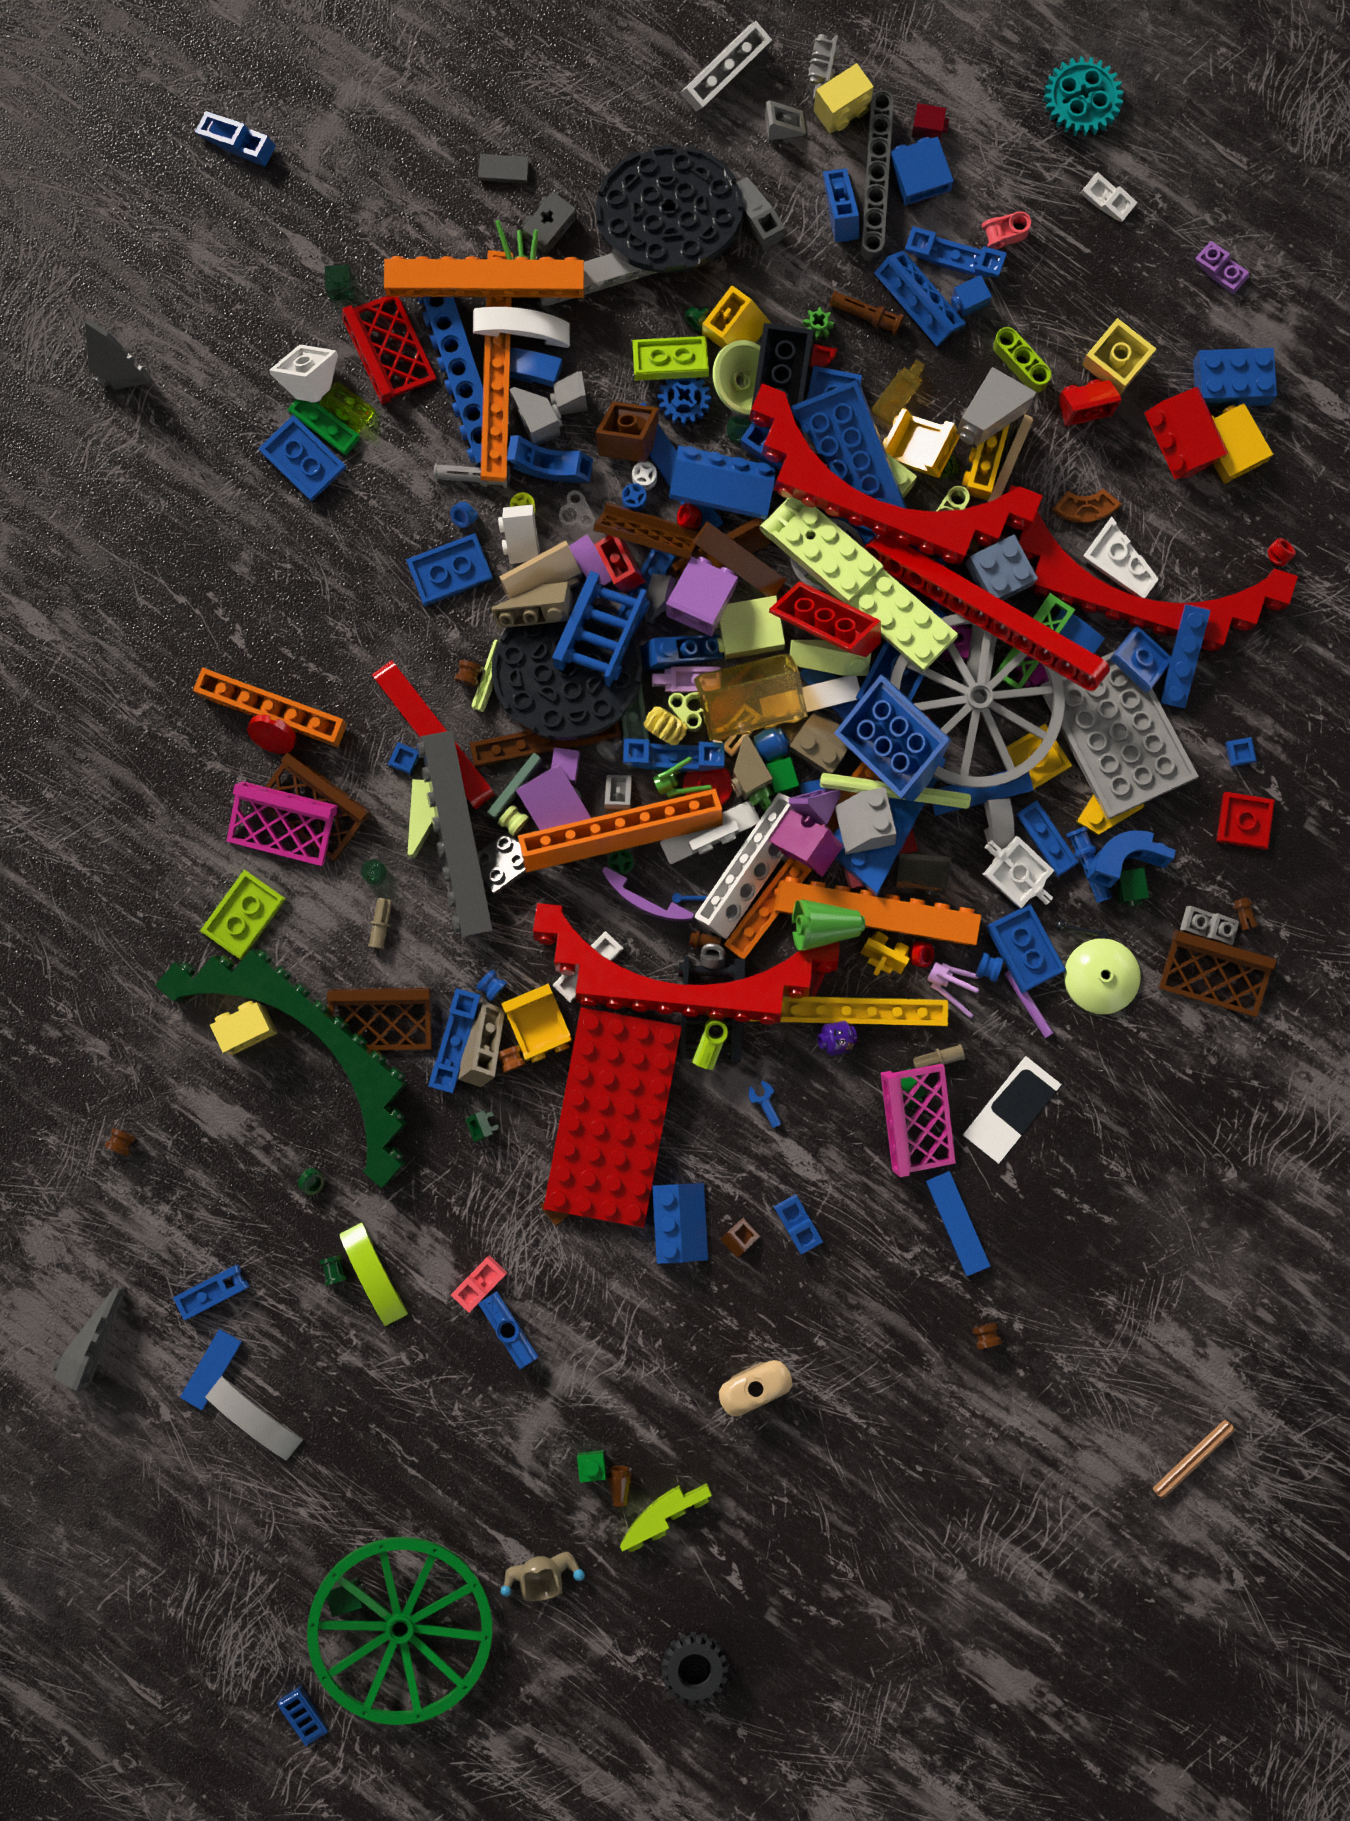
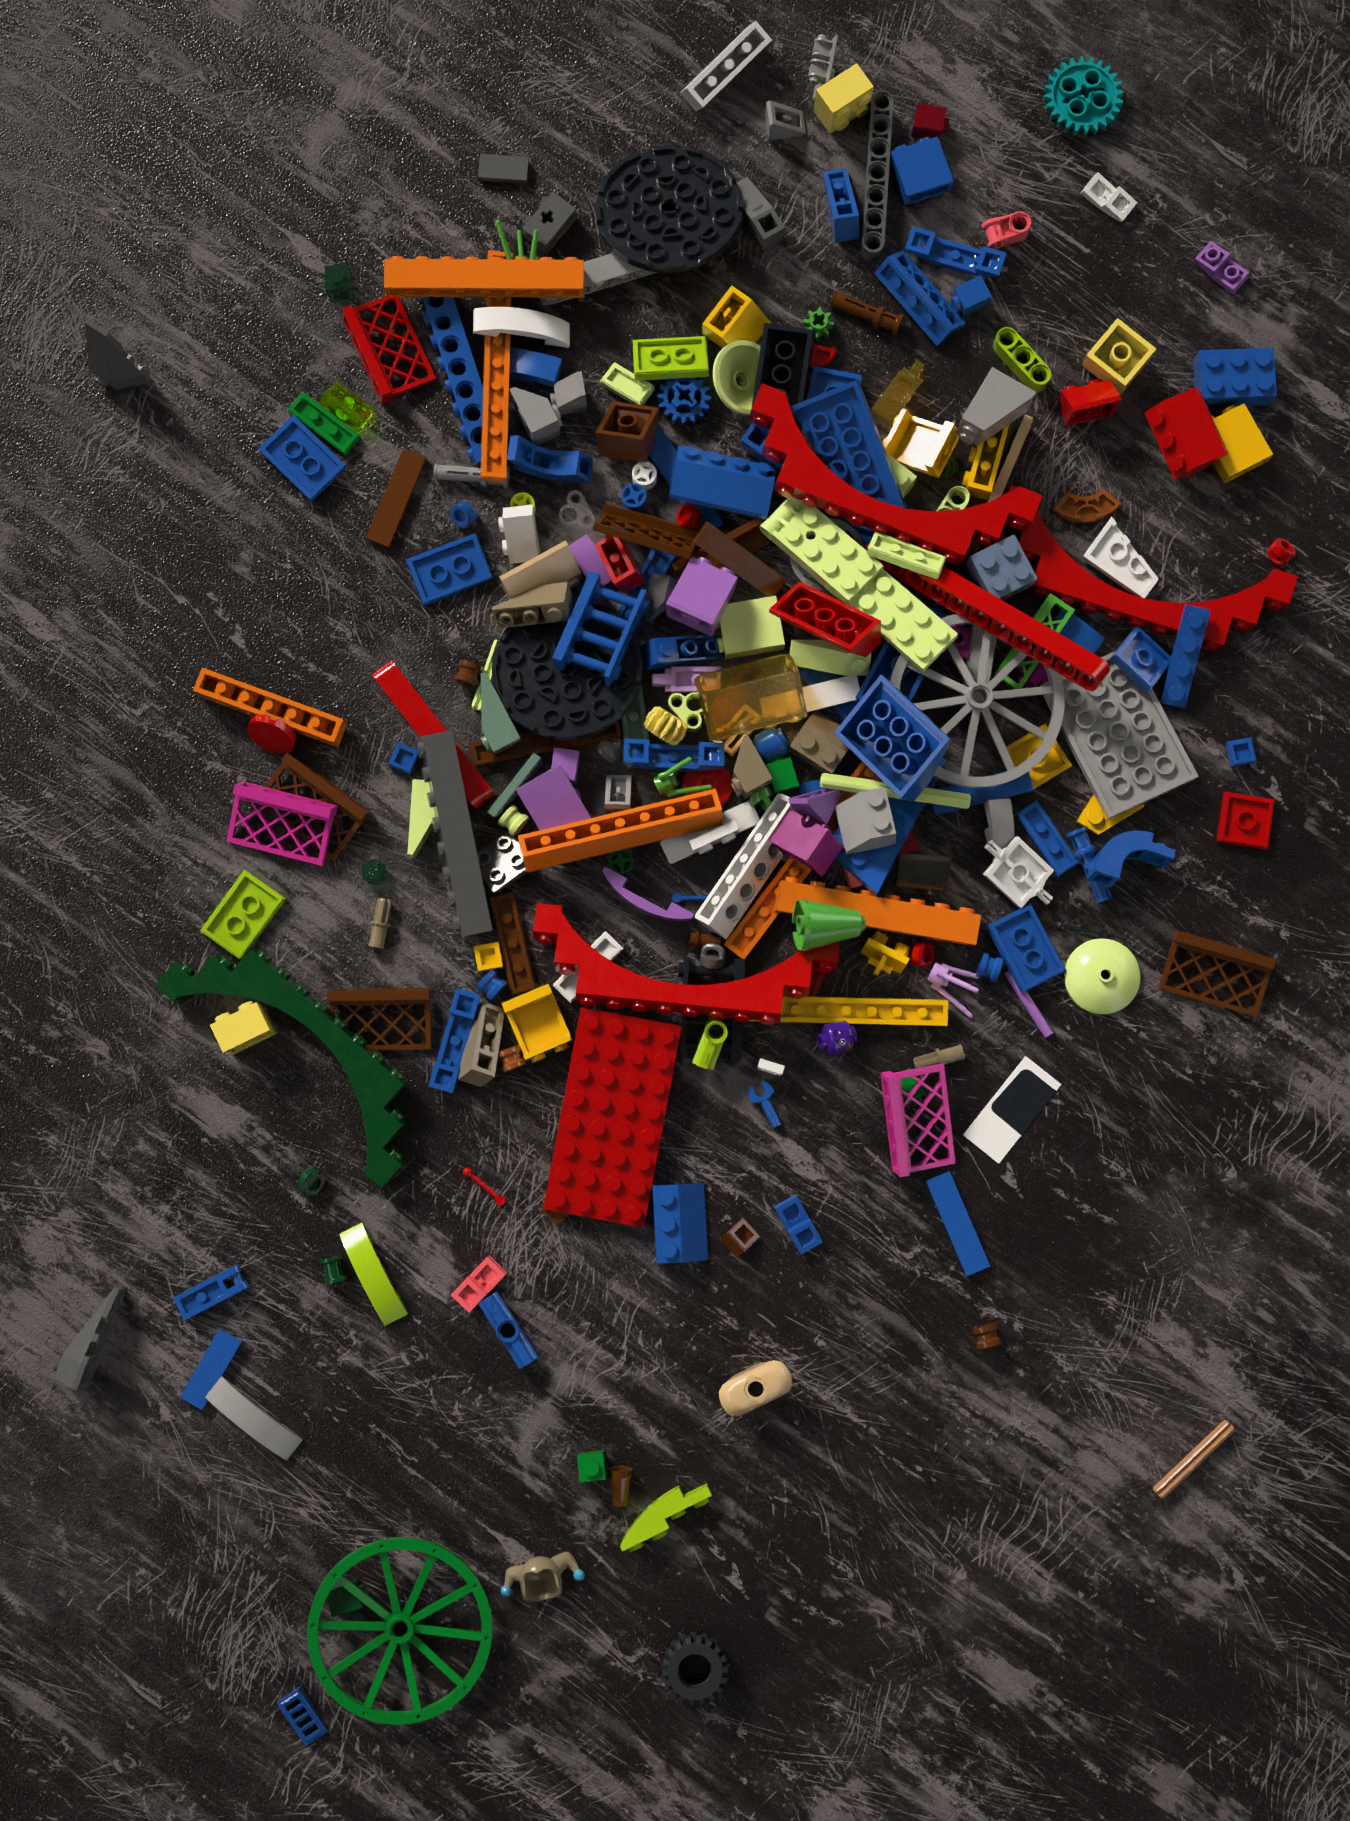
(120, 1141): reddish brown wheel -> none
(236, 138): blue slope -> none
(306, 372): white slope -> none
(396, 498): none -> reddish brown tile
(479, 1125): dark green tile -> none
(488, 956): none -> yellow plate
(496, 723): none -> sand green slope
(500, 1200): none -> red hinge
(512, 943): none -> reddish brown tile
(623, 384): none -> yellowish green tile
(696, 317): dark green tile -> none
(737, 426): clear green tile -> none
(770, 1067): none -> white tile
(906, 555): none -> yellowish green tile
(1132, 887): dark green brick -> none
(1209, 925): light grey slope -> none
(1245, 911): reddish brown pin -> none

